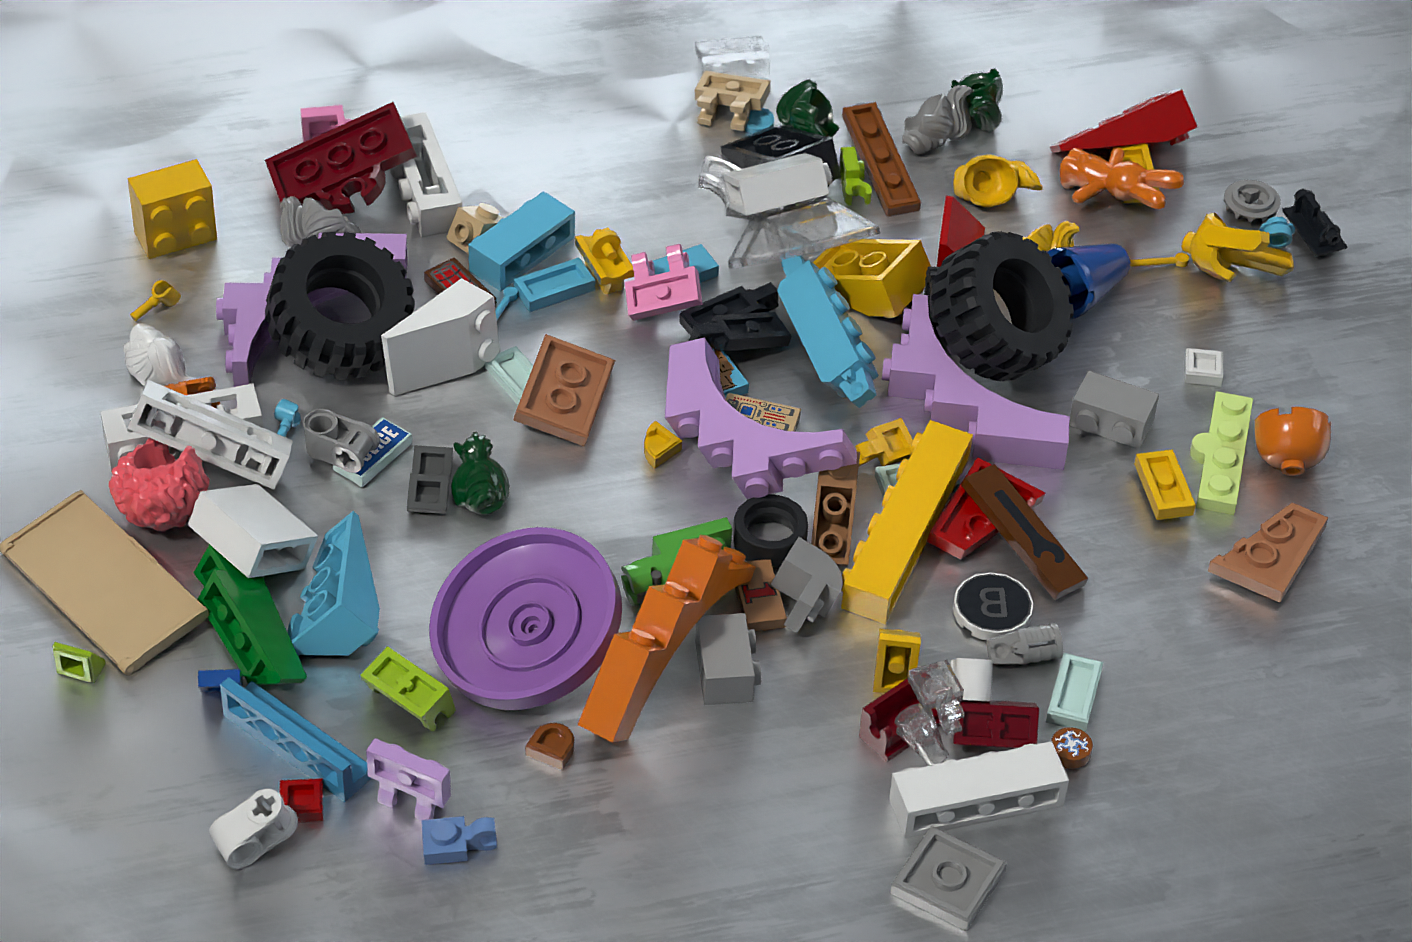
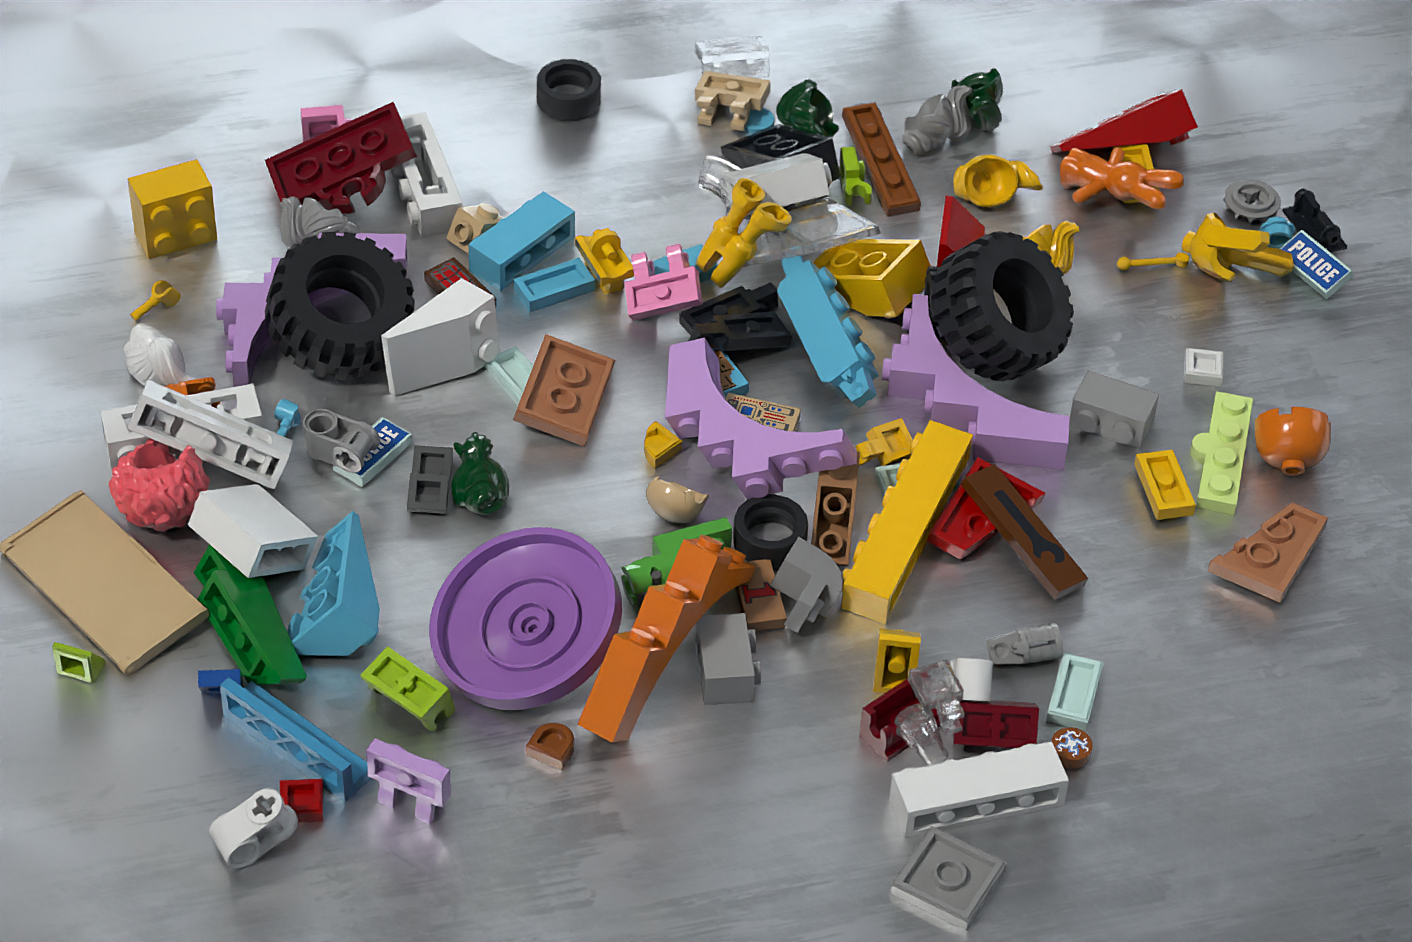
(449, 839): medium blue plate -> none
(509, 294): medium azure hinge -> none
(568, 105): none -> black tyre
(674, 501): none -> tan hair
(740, 247): none -> yellow piece
(992, 605): black tile -> none
(1090, 272): blue cone -> none
(1317, 265): none -> tile

